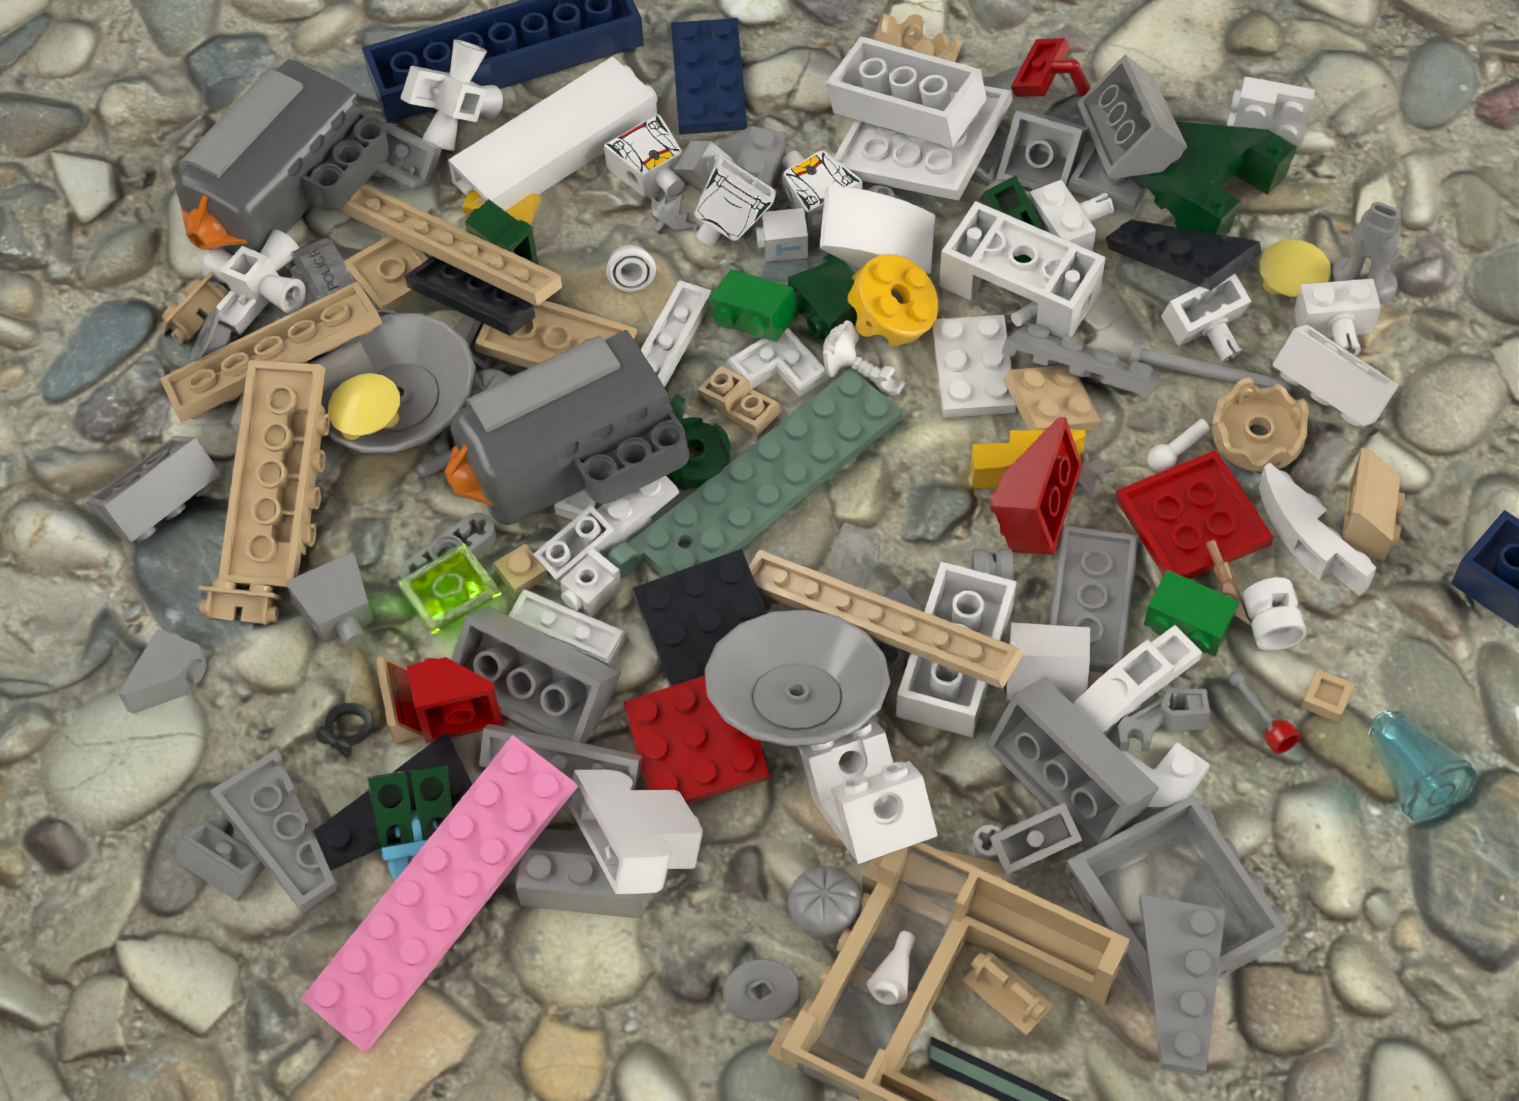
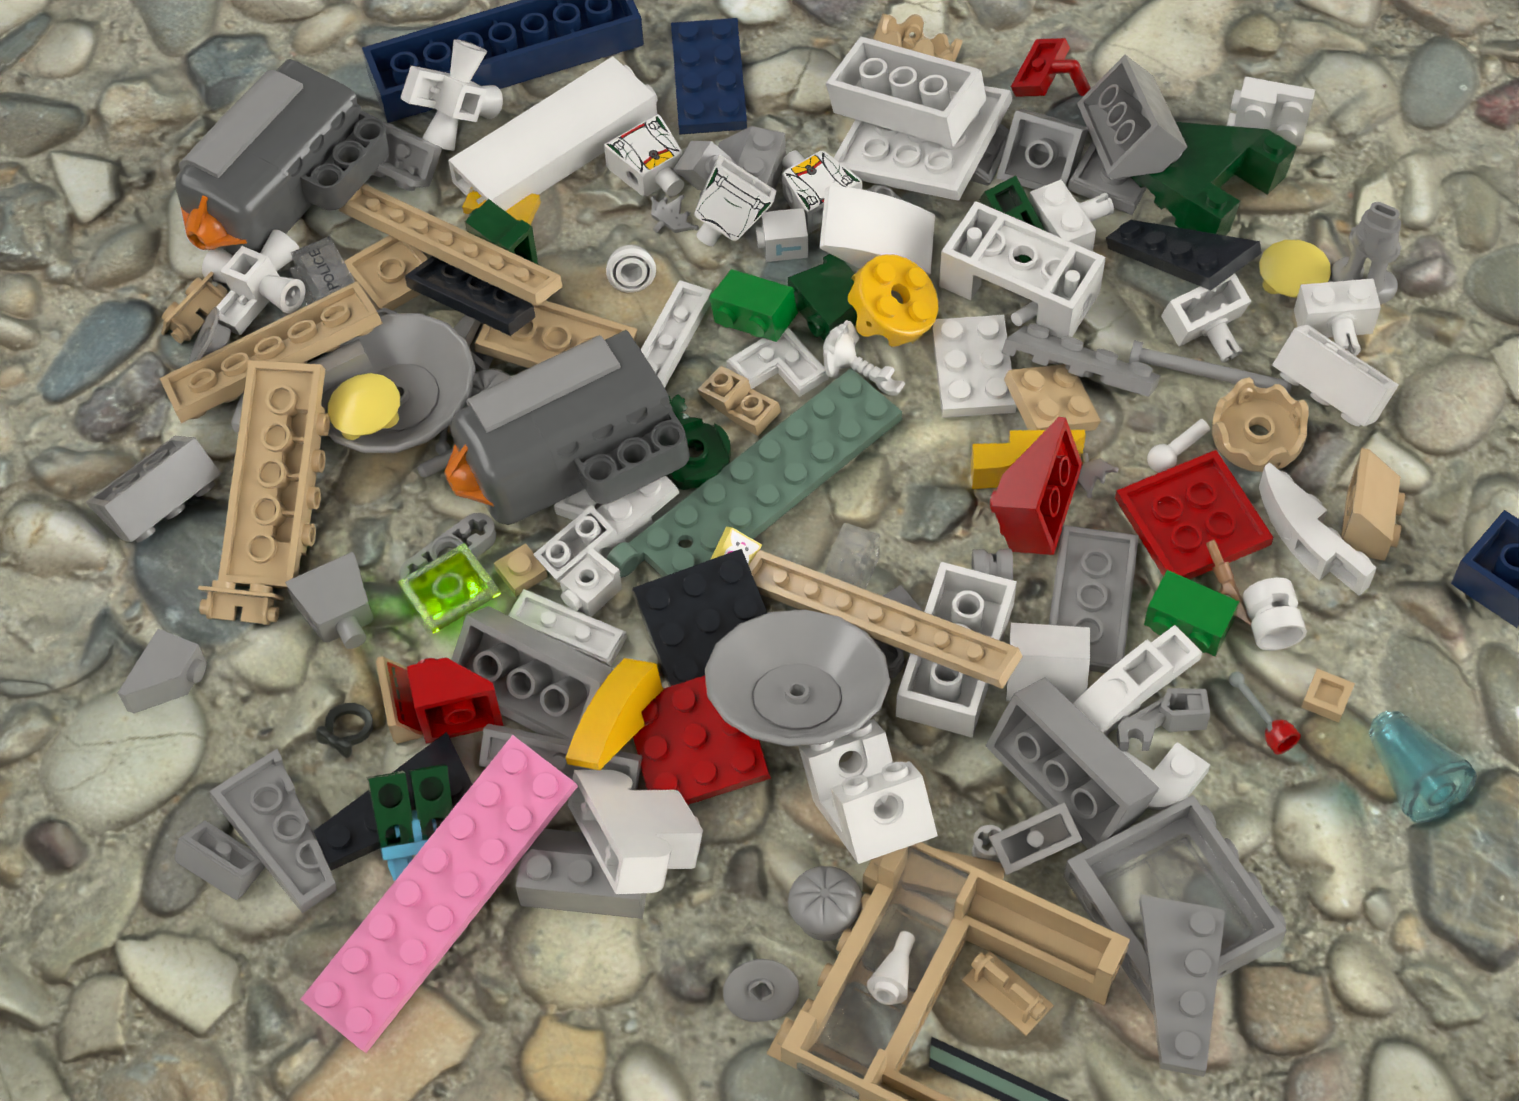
(614, 714): none -> yellow slope
(734, 540): none -> tile

